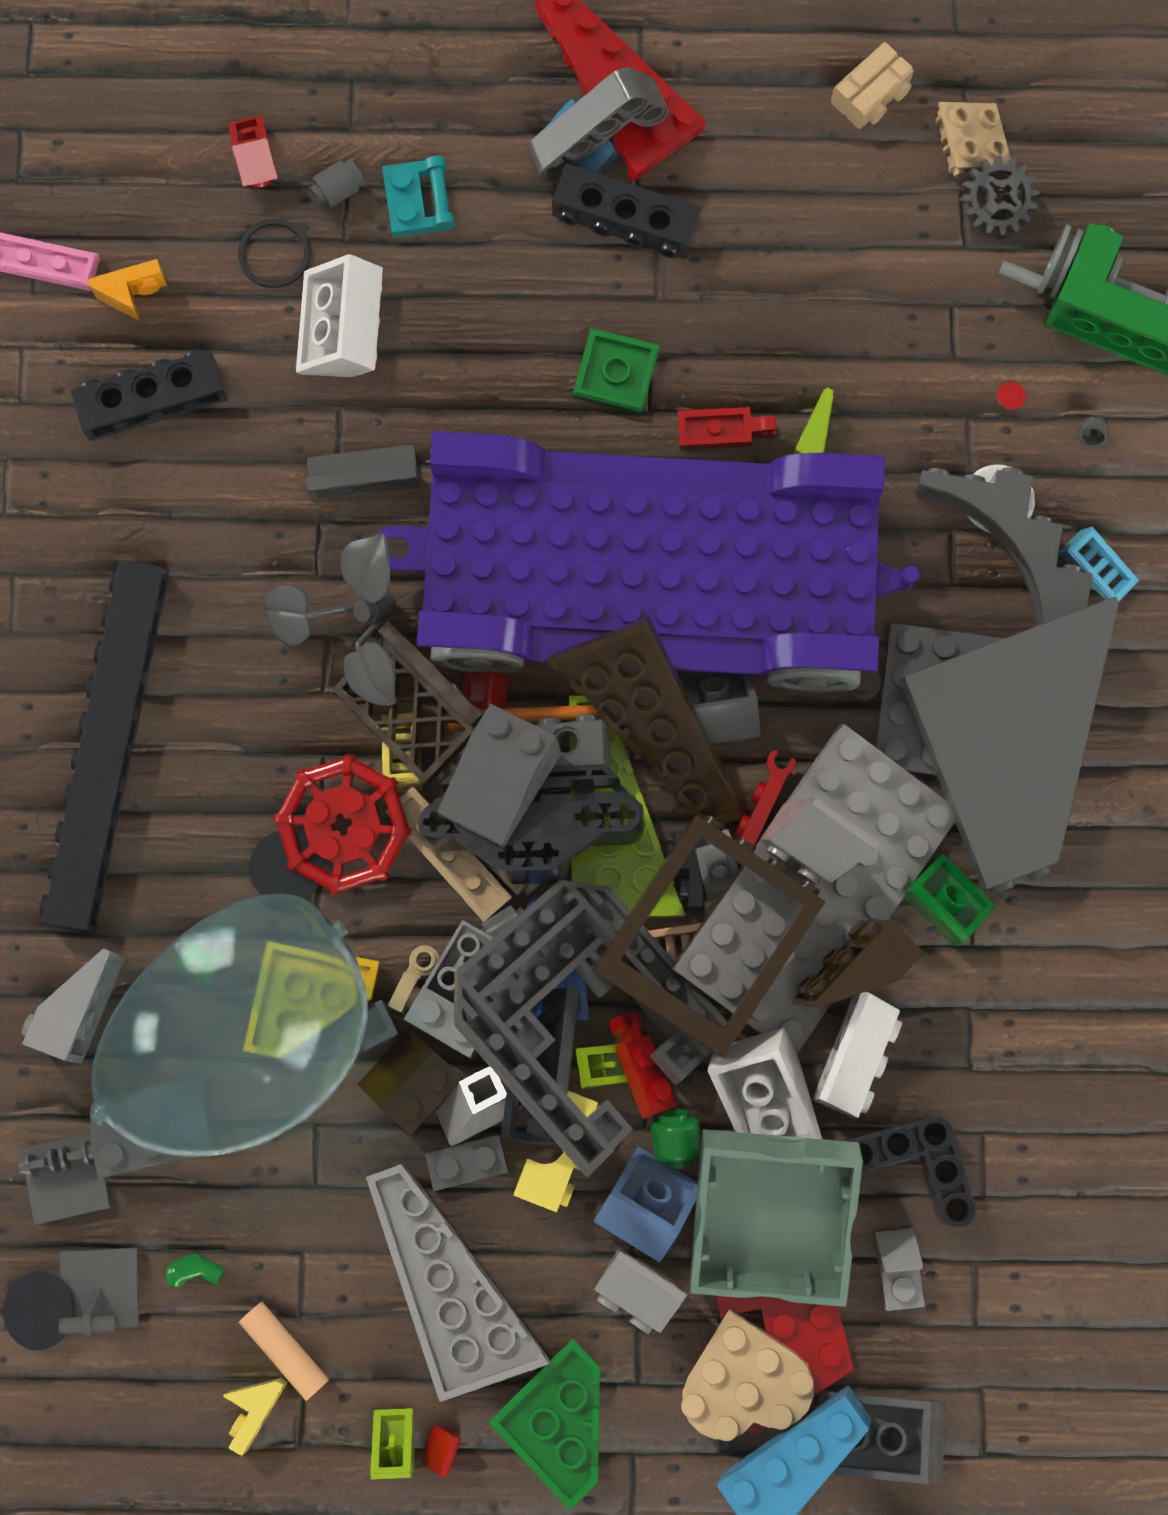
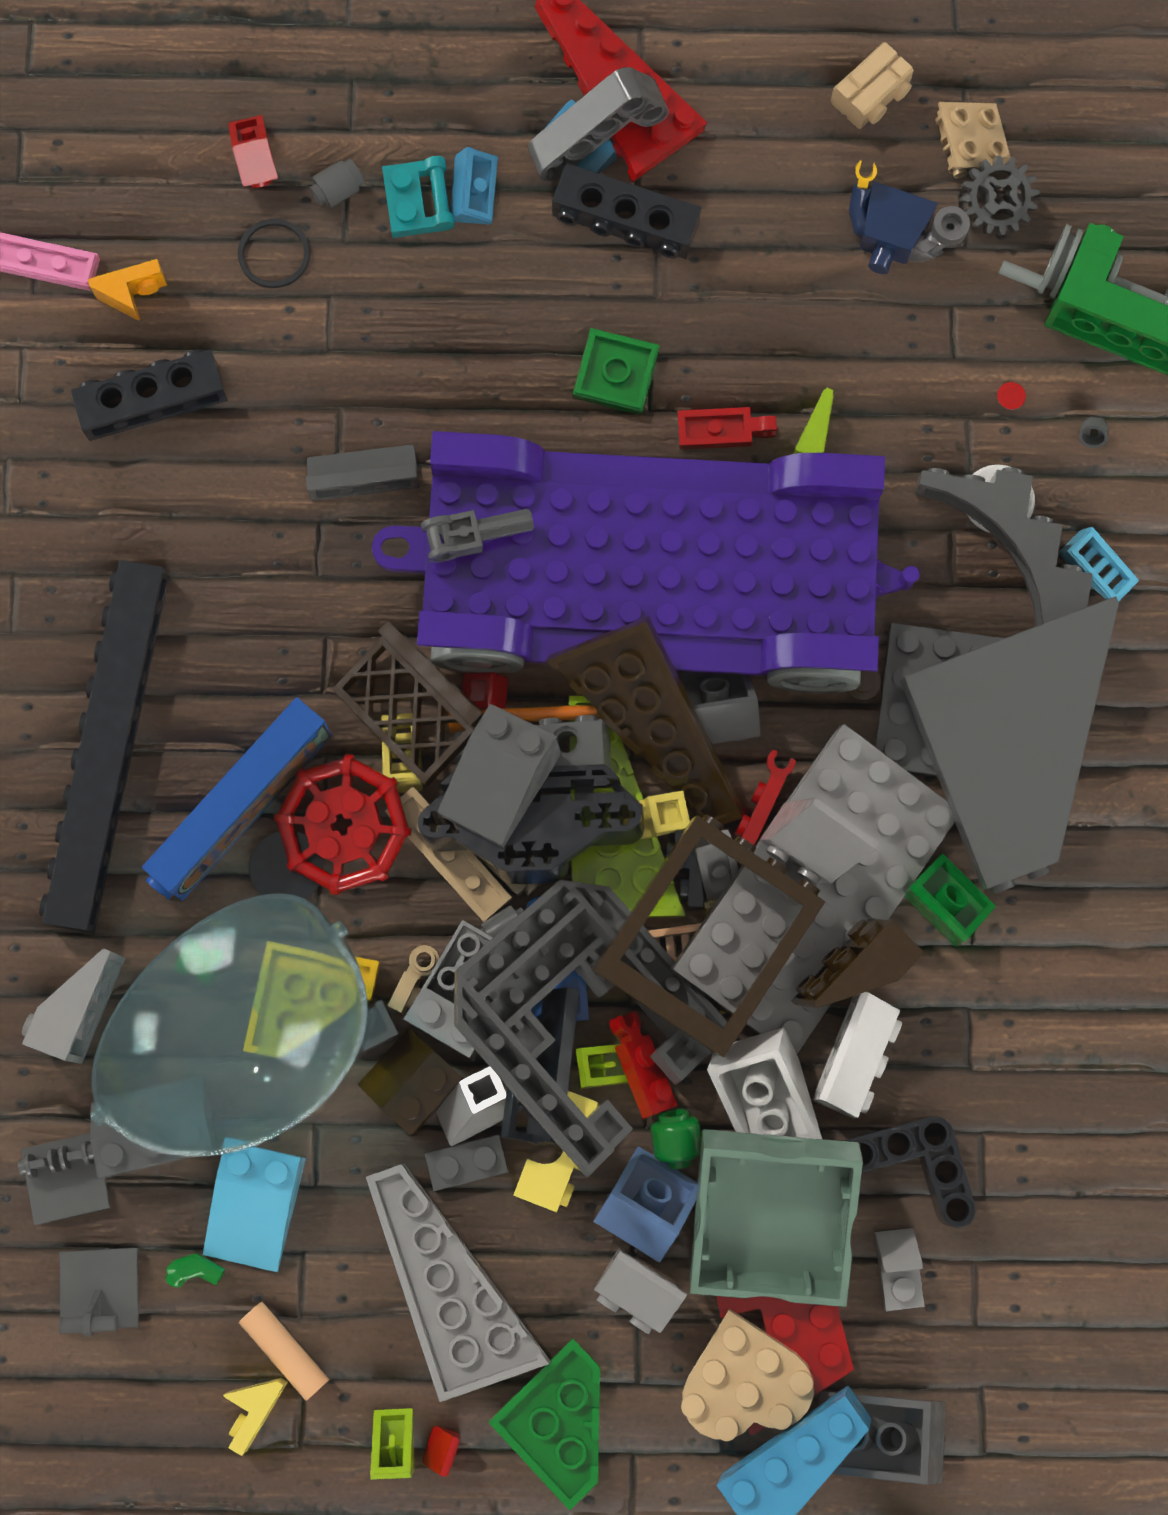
(35, 1308): black piece -> none
(237, 801): none -> blue brick
(253, 1206): none -> medium azure slope
(339, 318): white slope -> none
(364, 567): dark grey plant -> none
(464, 534): none -> dark grey connector
(473, 186): none -> dark azure slope
(663, 814): none -> light yellow slope
(895, 222): none -> dark blue torso

